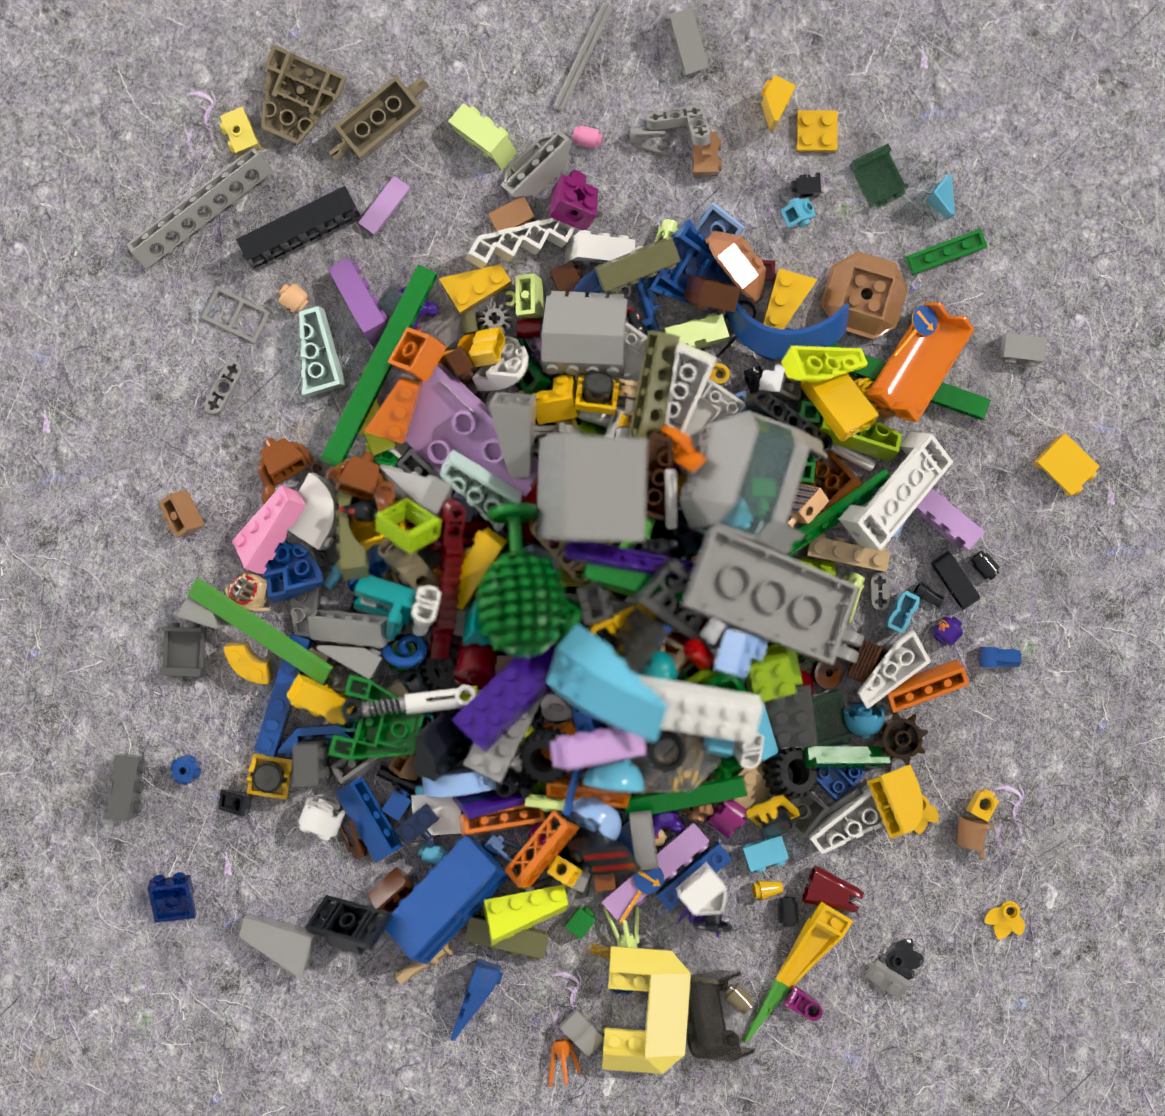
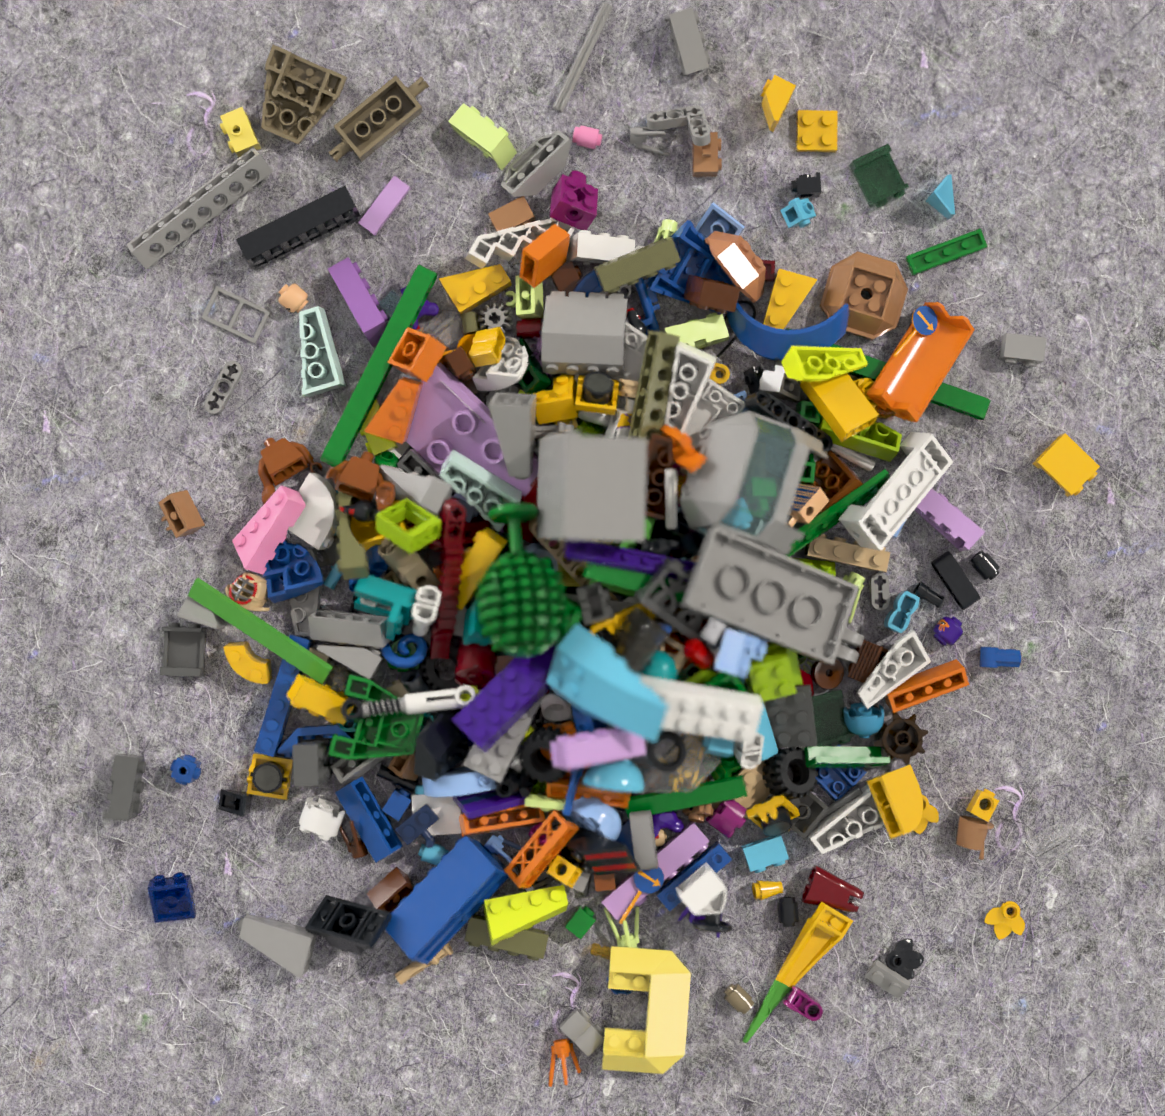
(480, 987): blue wedge -> none
(544, 255): none -> orange brick
(705, 1021): clear smoke windscreen -> none

